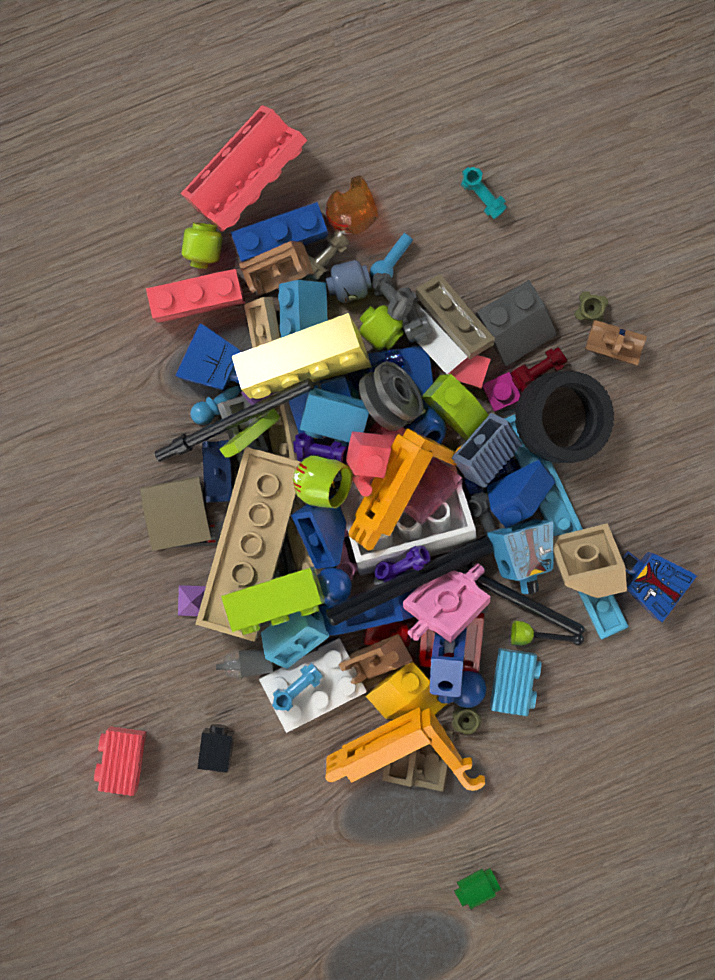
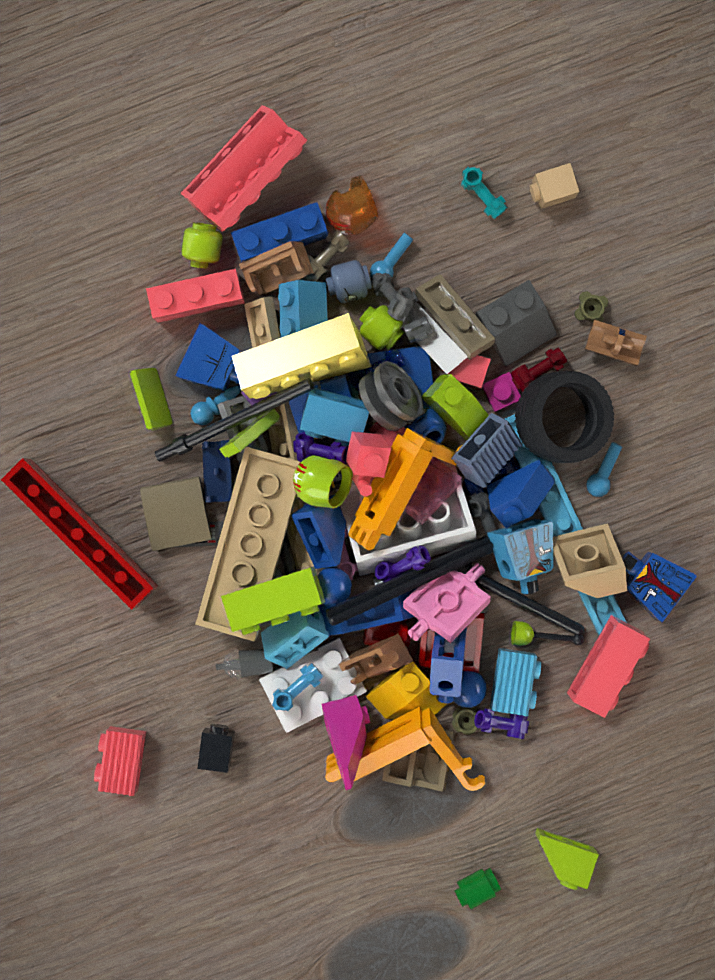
(79, 532): none -> red brick
(151, 398): none -> lime slope
(190, 600): medium lavender slope -> none
(347, 733): none -> dark pink slope
(515, 725): none -> dark purple bar
(554, 186): none -> tan brick
(570, 859): none -> lime slope
(599, 484): none -> dark azure bar
(608, 666): none -> coral brick

